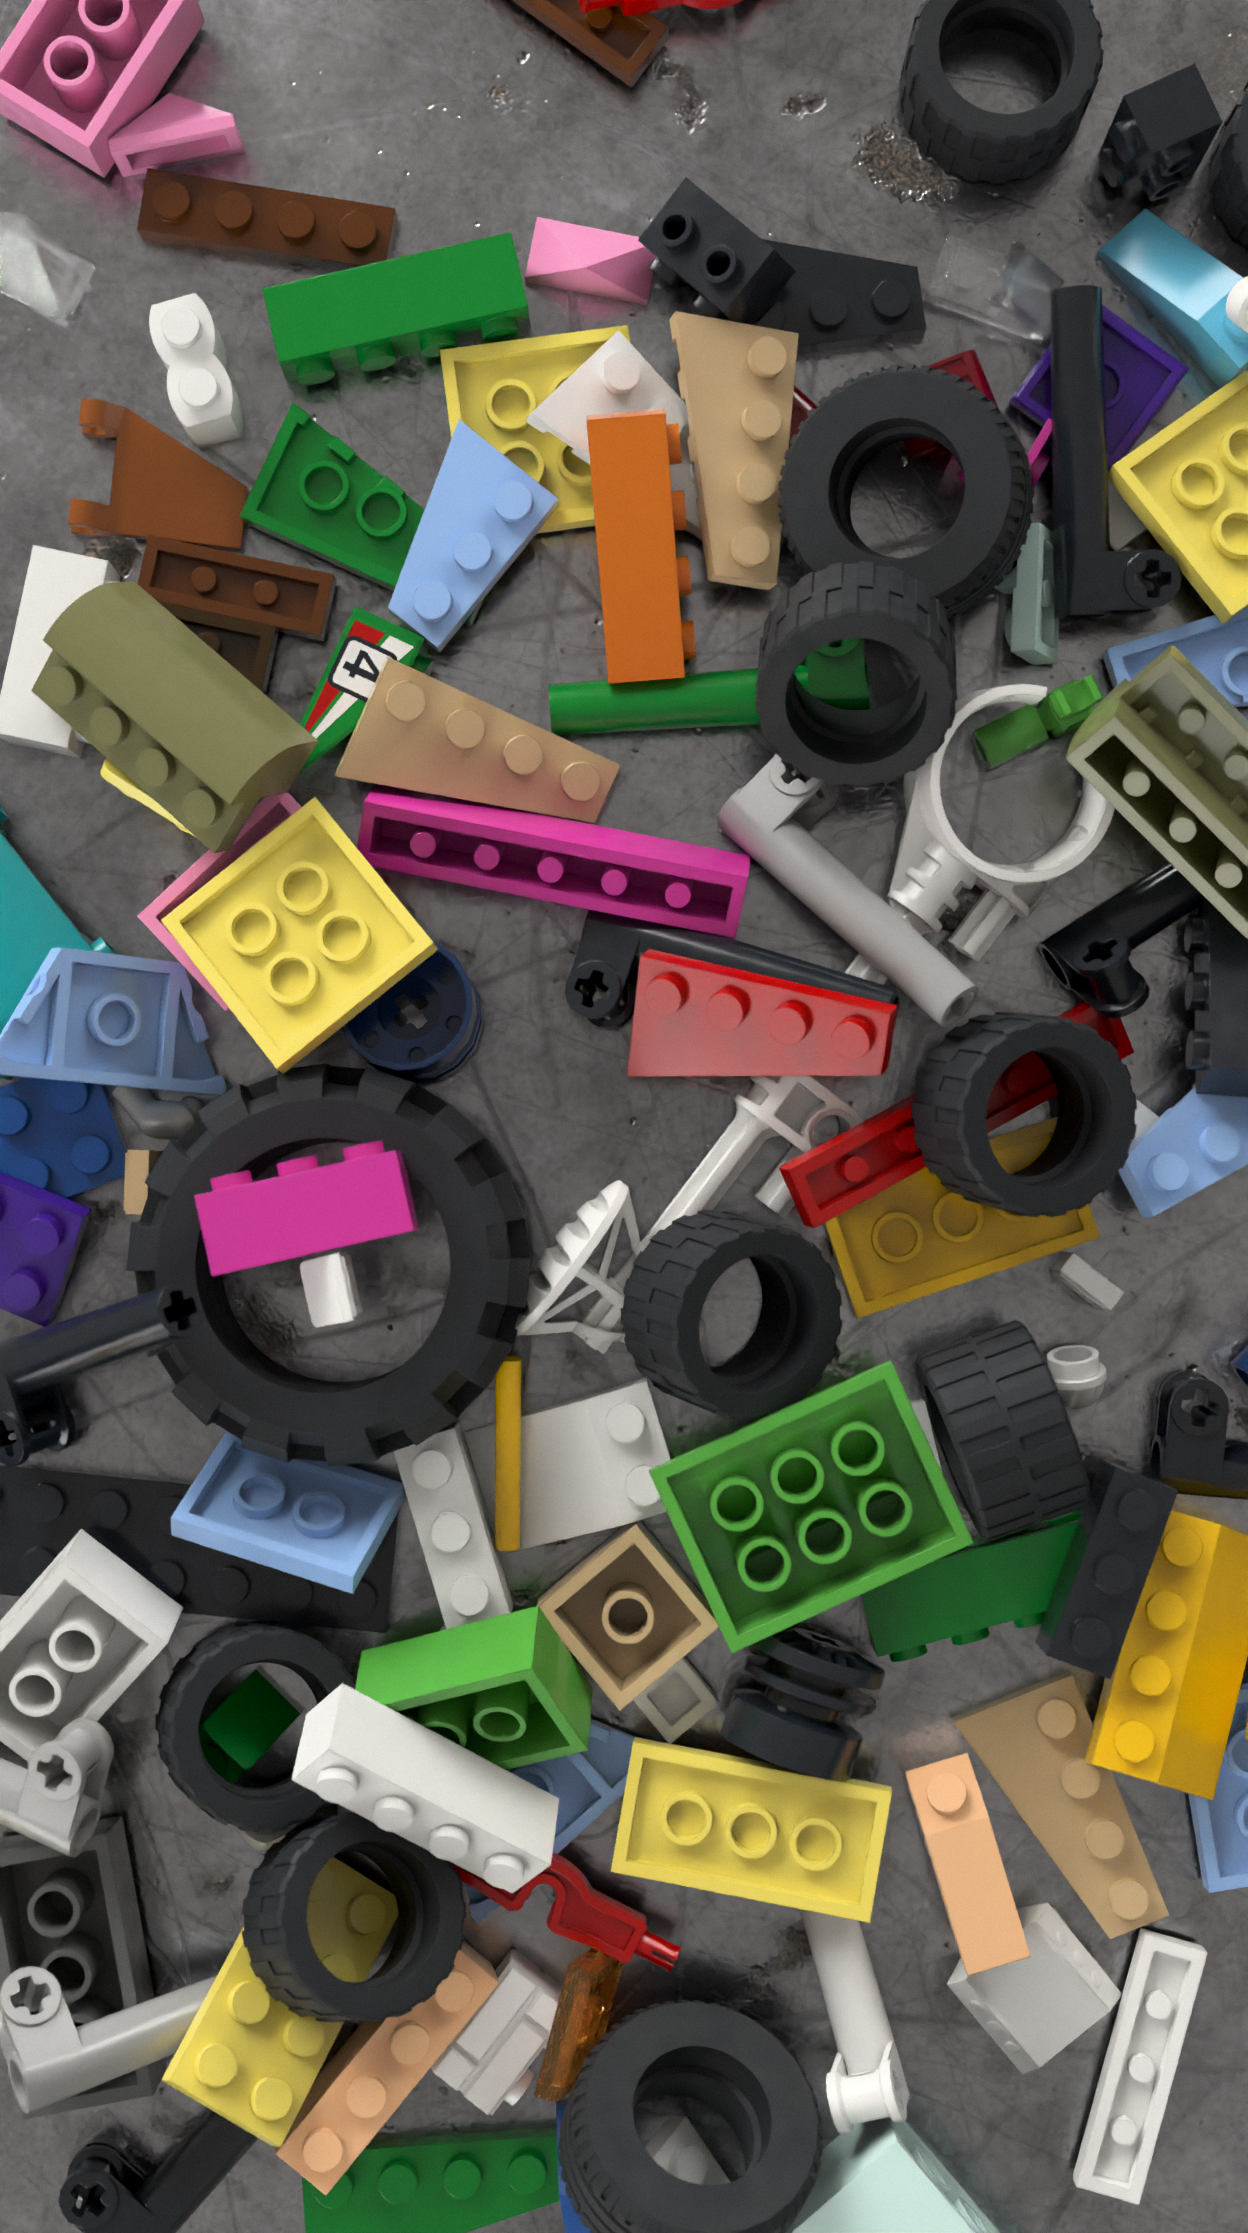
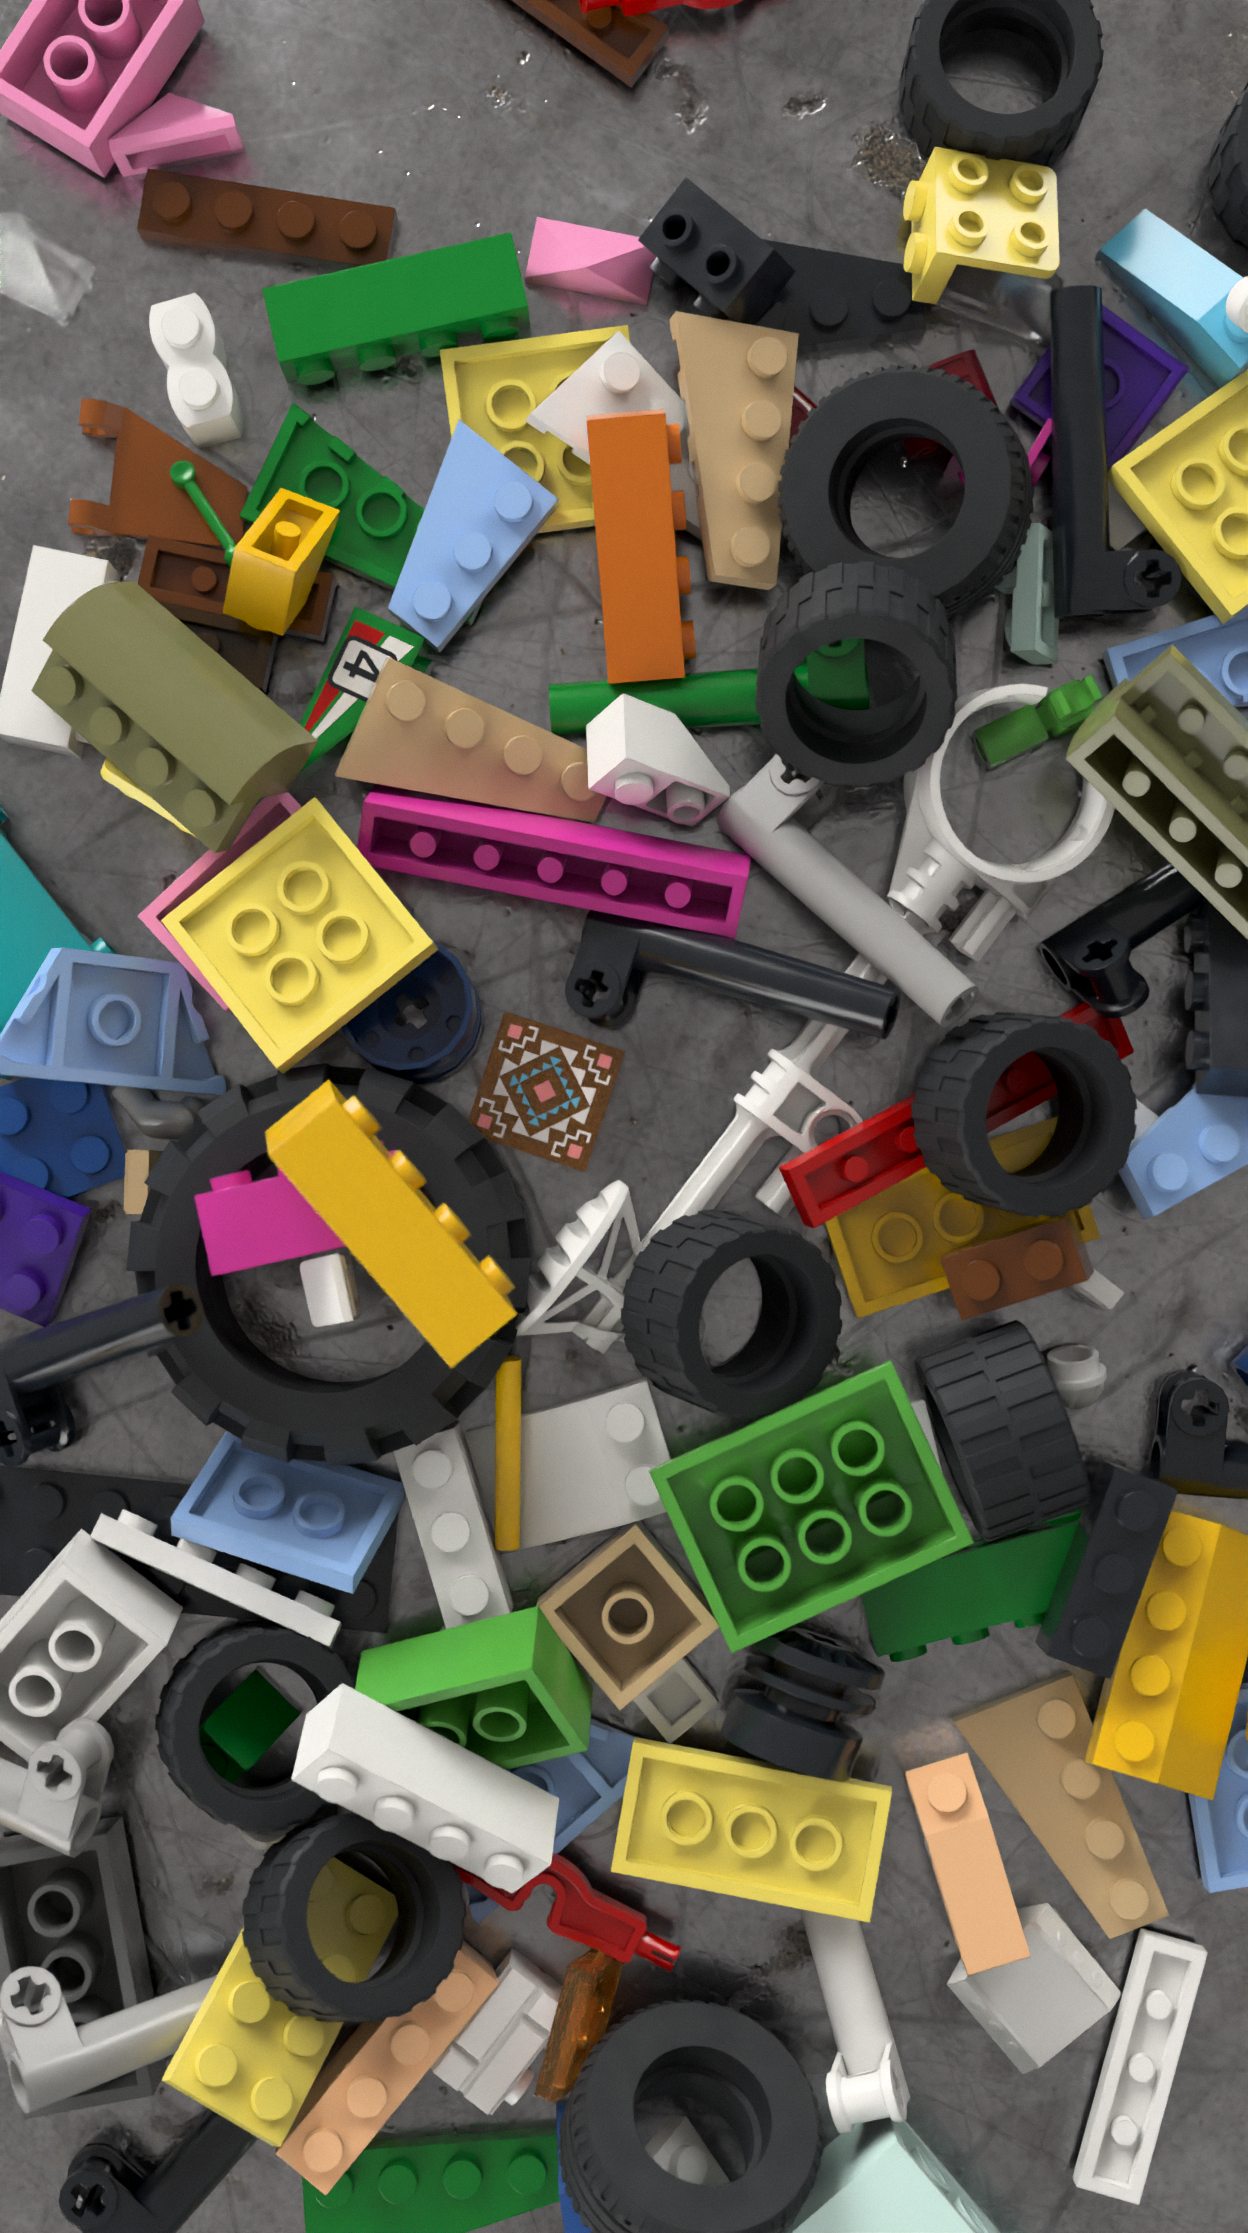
(185, 477): none -> green hinge
(193, 1565): none -> white plate
(279, 561): none -> yellow slope
(388, 1222): none -> yellow wedge
(545, 1091): none -> clear orange tile
(651, 762): none -> white slope
(742, 1023): wing -> none
(979, 217): none -> light yellow bracket
(1017, 1265): none -> reddish brown brick
(1159, 136): black brick -> none

